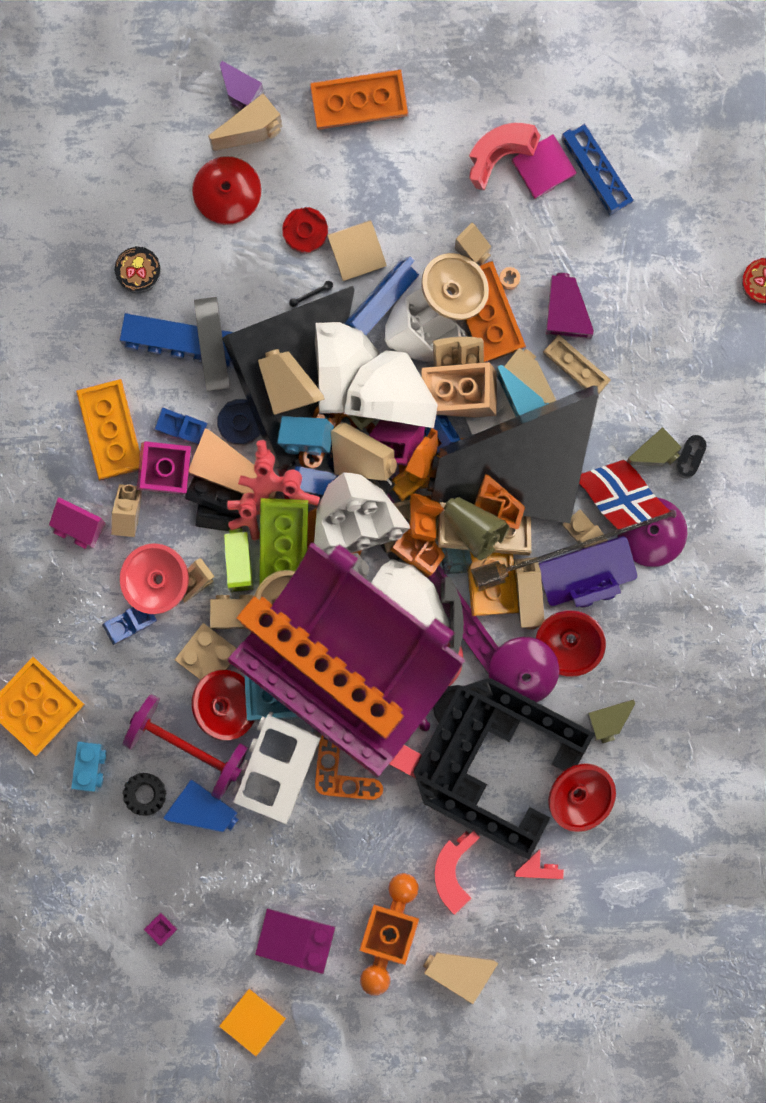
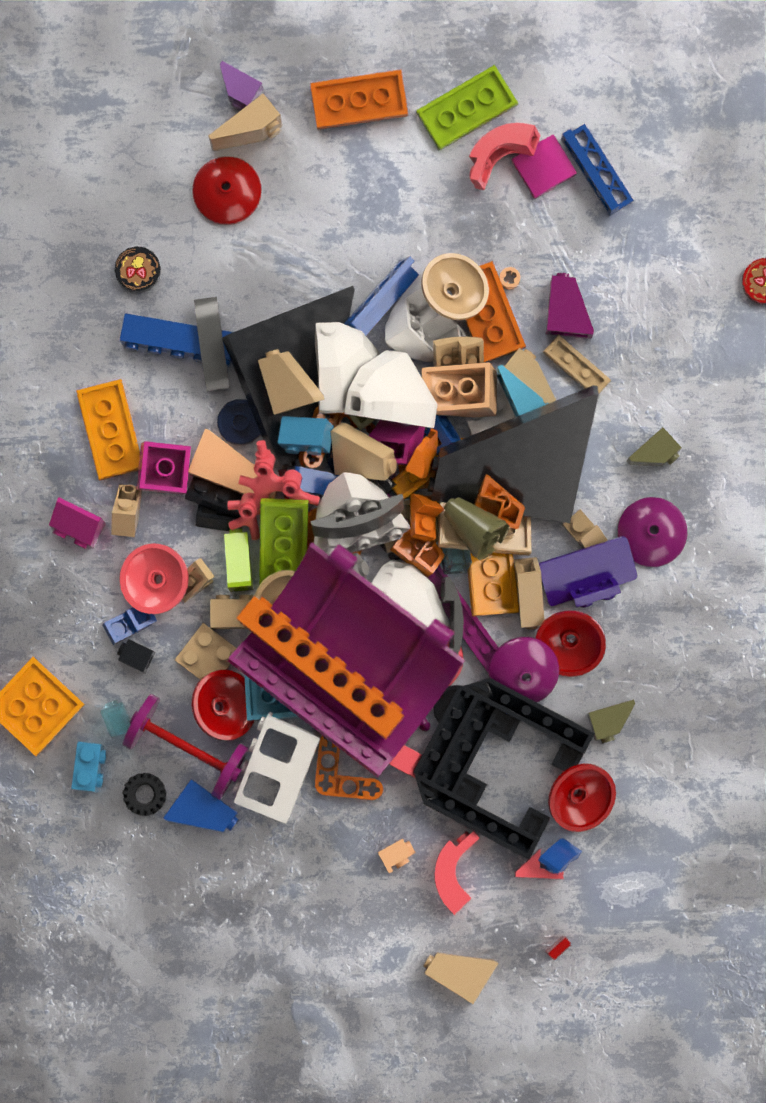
(116, 718): none -> clear light blue brick
(135, 655): none -> black brick
(161, 929): magenta plate -> none
(180, 426): blue slope -> none
(252, 1022): light orange tile -> none
(295, 941): magenta slope -> none
(305, 230): red tile -> none
(328, 285): black hinge -> none
(357, 250): tan slope -> none
(359, 525): none -> dark grey slope
(375, 978): orange brick -> none
(396, 854): none -> light nougat brick
(467, 107): none -> lime tile
(473, 245): tan slope -> none
(558, 947): none -> red tile
(559, 856): none -> blue slope
(619, 497): flag -> none
(696, 458): black beam -> none

